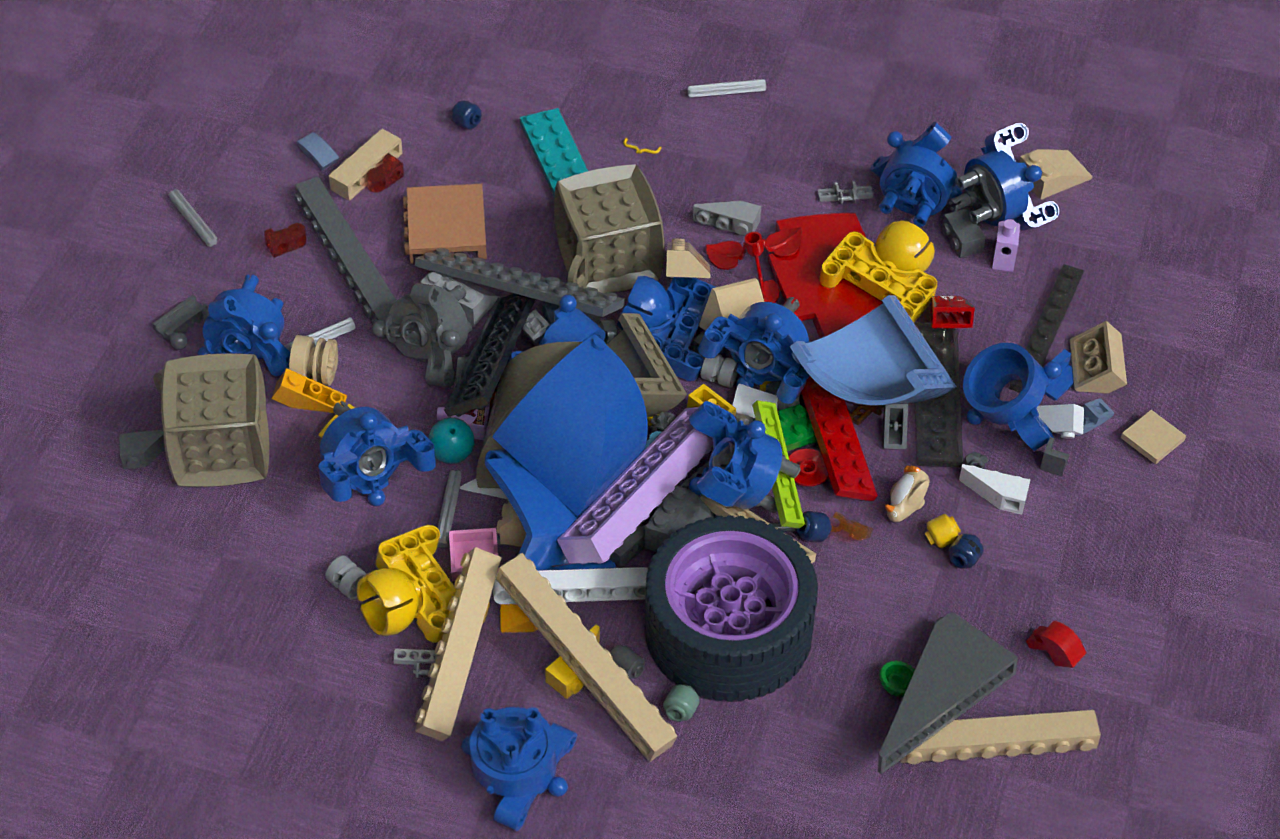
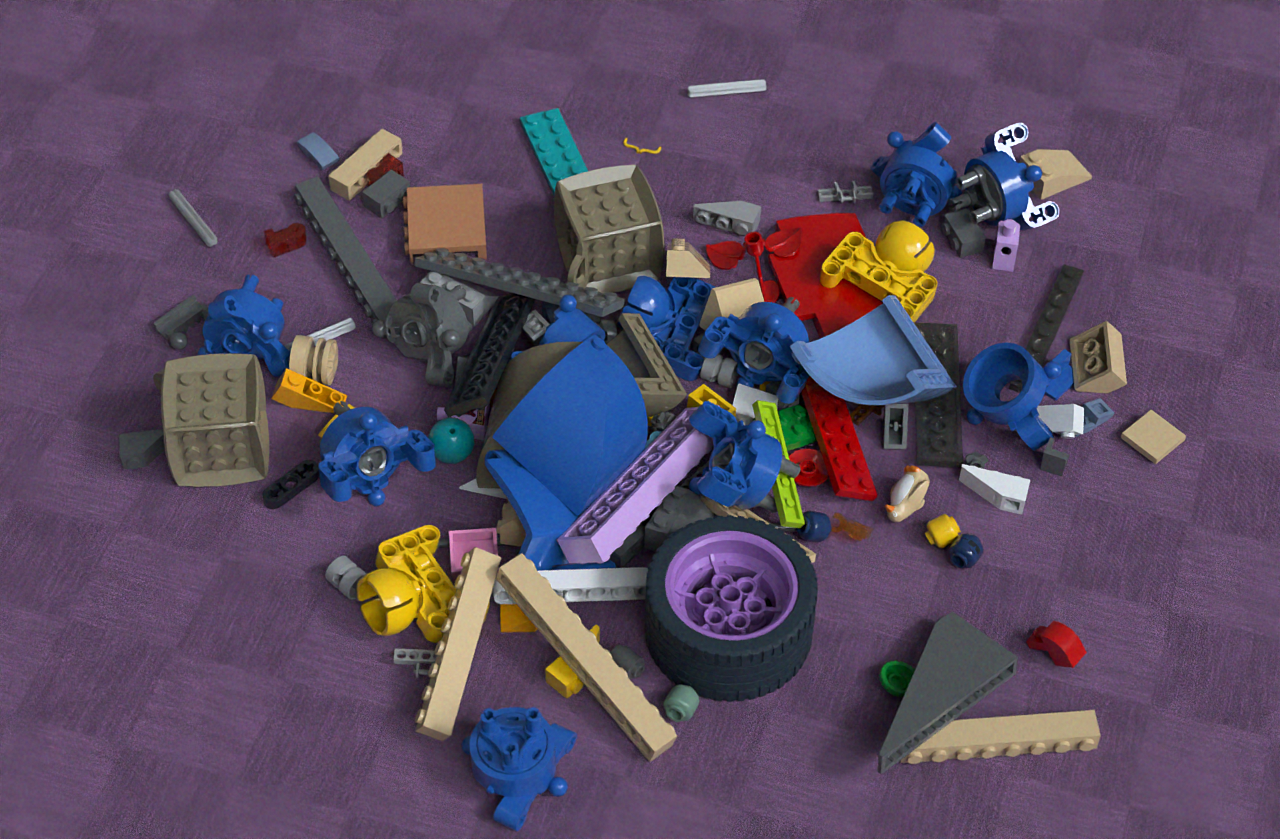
(288, 493): none -> black beam
(385, 193): none -> dark grey brick
(449, 505): light grey axle -> none
(466, 114): dark blue head -> none
(948, 312): red torso -> none

